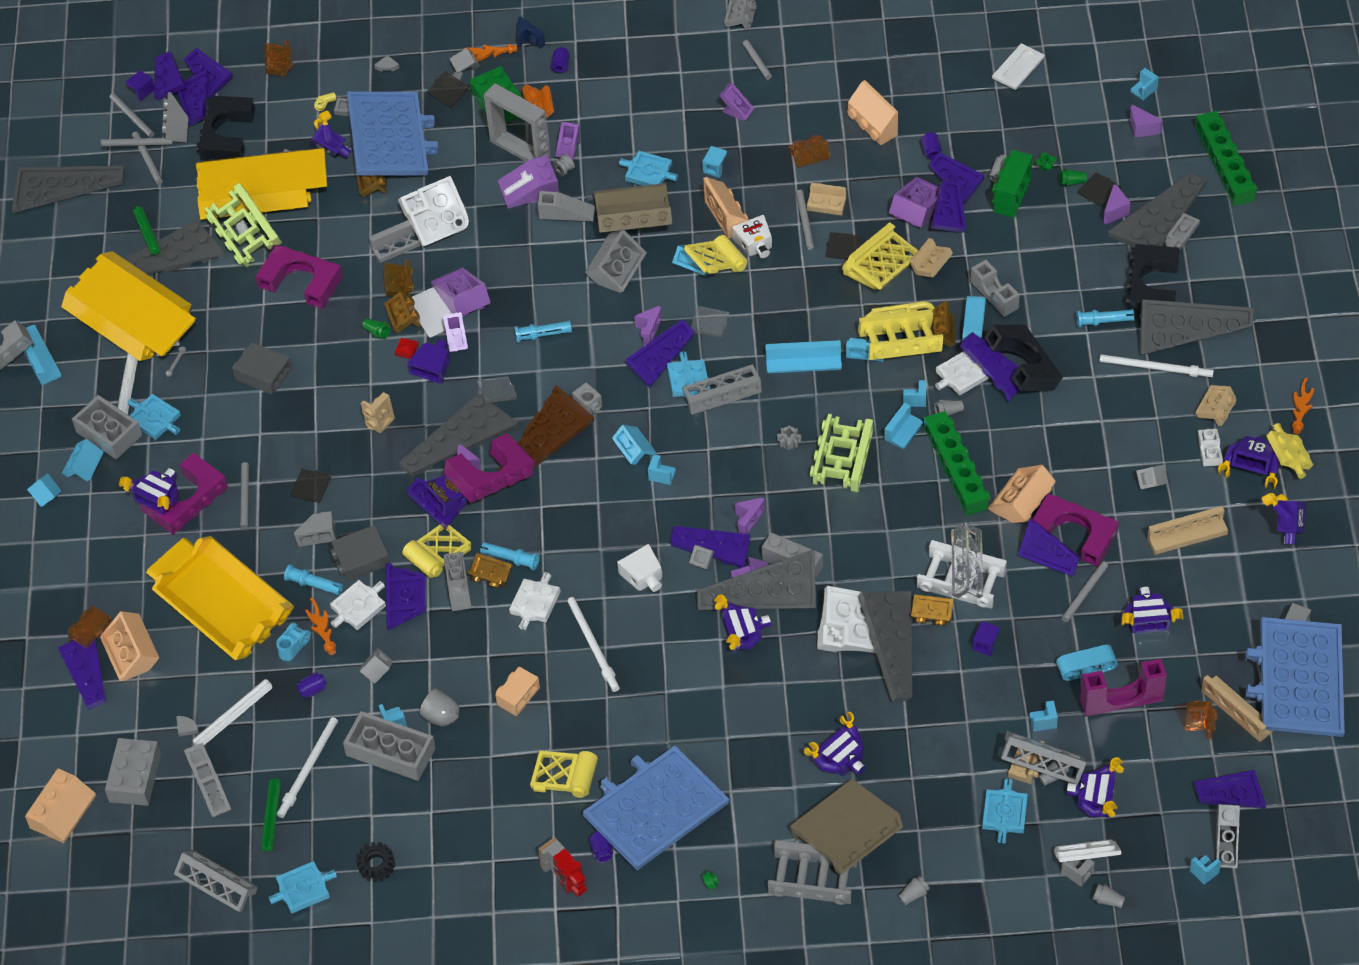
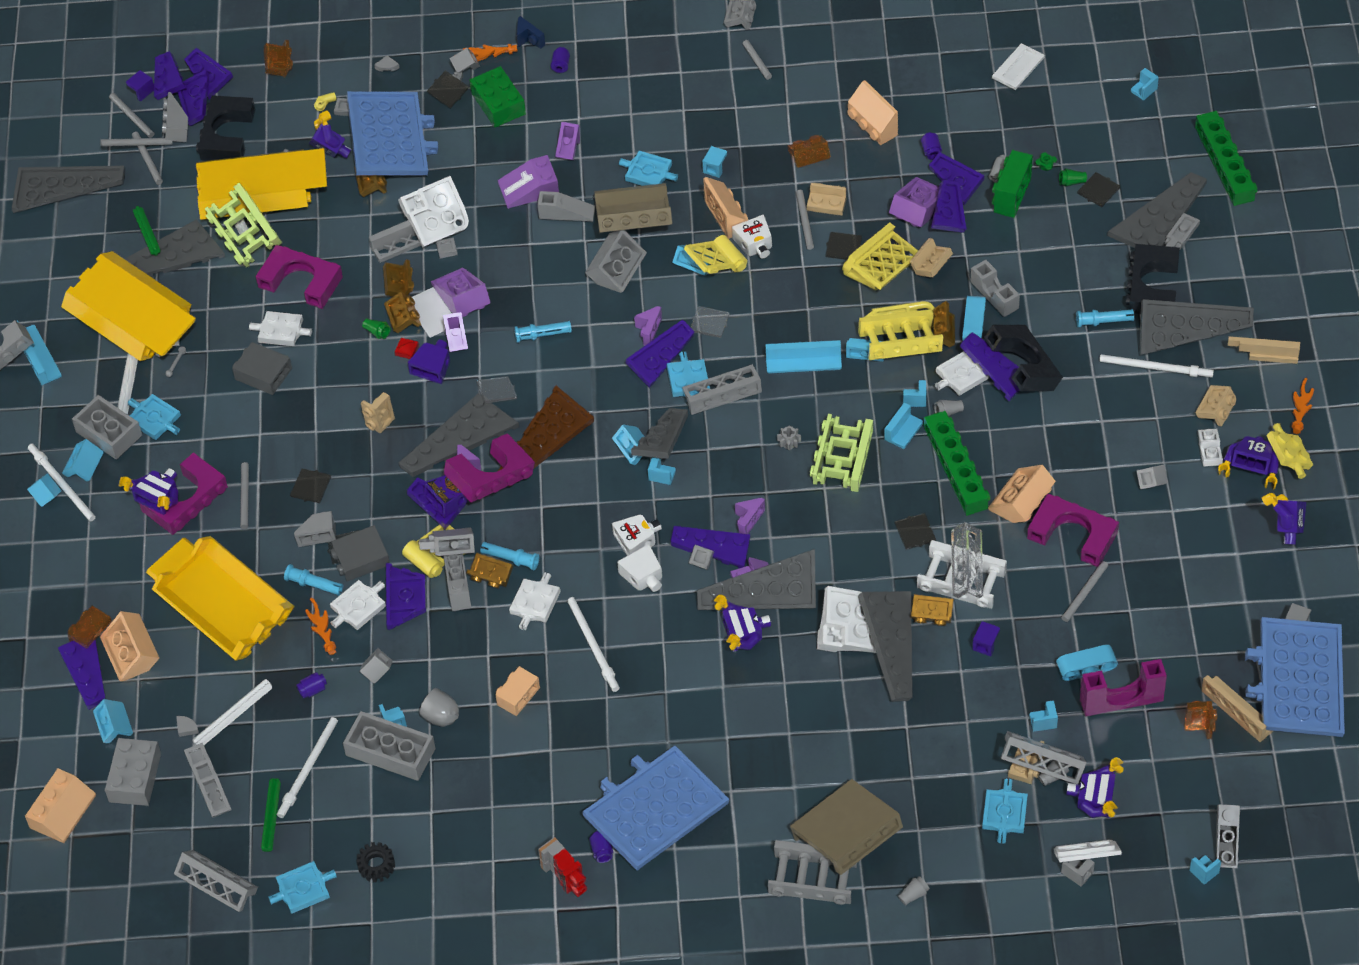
(42, 460): none -> white bar
(112, 720): none -> medium azure panel
(280, 328): none -> white plate
(292, 641): medium azure piece -> none
(446, 247): none -> light grey tile
(449, 542): none -> light grey hinge
(499, 99): light grey window -> none
(540, 98): orange bracket -> none
(563, 165): light grey wheel -> none
(580, 772): light yellow piece -> none
(588, 398): light grey brick -> none
(635, 533): none -> white torso
(663, 436): none -> dark grey wing
(711, 880): green plate -> none
(736, 103): medium lavender slope -> none
(779, 548): light grey arch -> none
(841, 751): dark purple torso -> none
(915, 531): none -> clear smoke piece
(1047, 550): dark purple wing -> none
(1107, 896): light grey cone -> none
(1117, 206): medium lavender slope -> none
(1144, 123): medium lavender slope -> none
(1150, 613): torso -> none
(1188, 531): tan fence -> none
(1232, 789): dark purple wing -> none
(1267, 349): none -> tan piece

